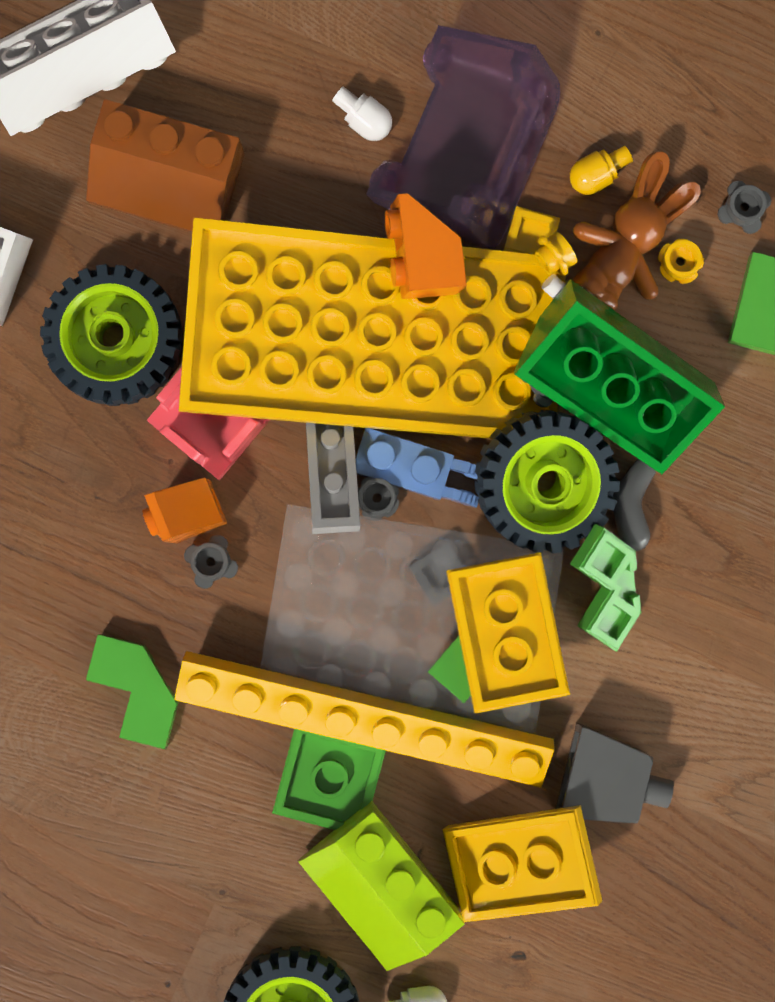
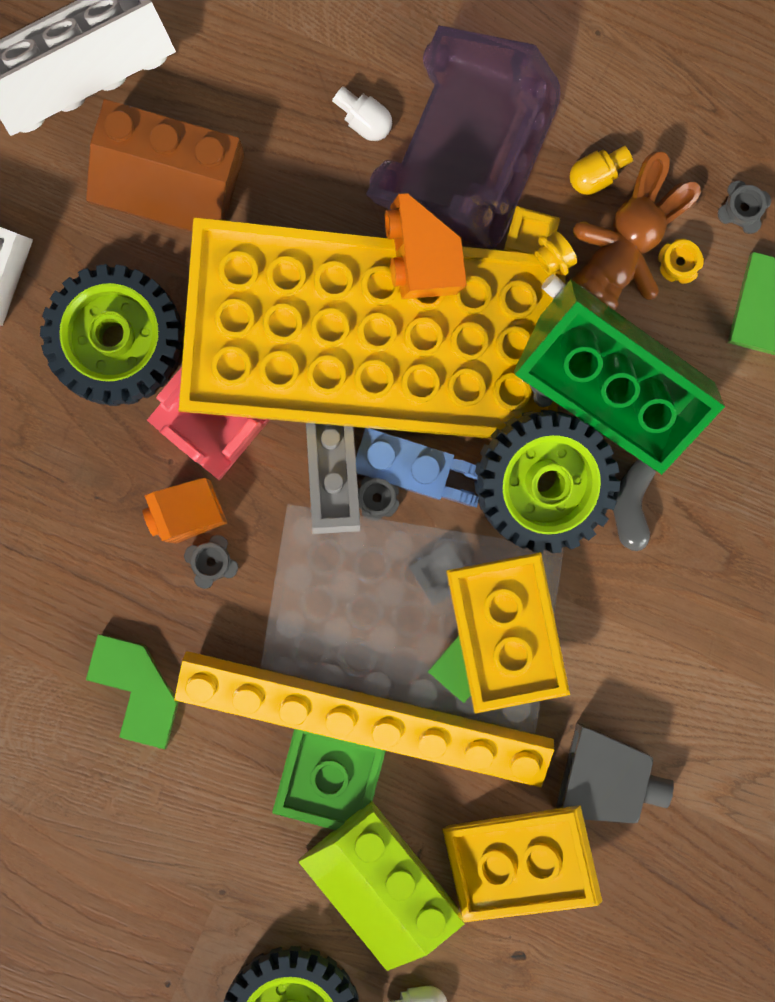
(616, 604): tile -> none

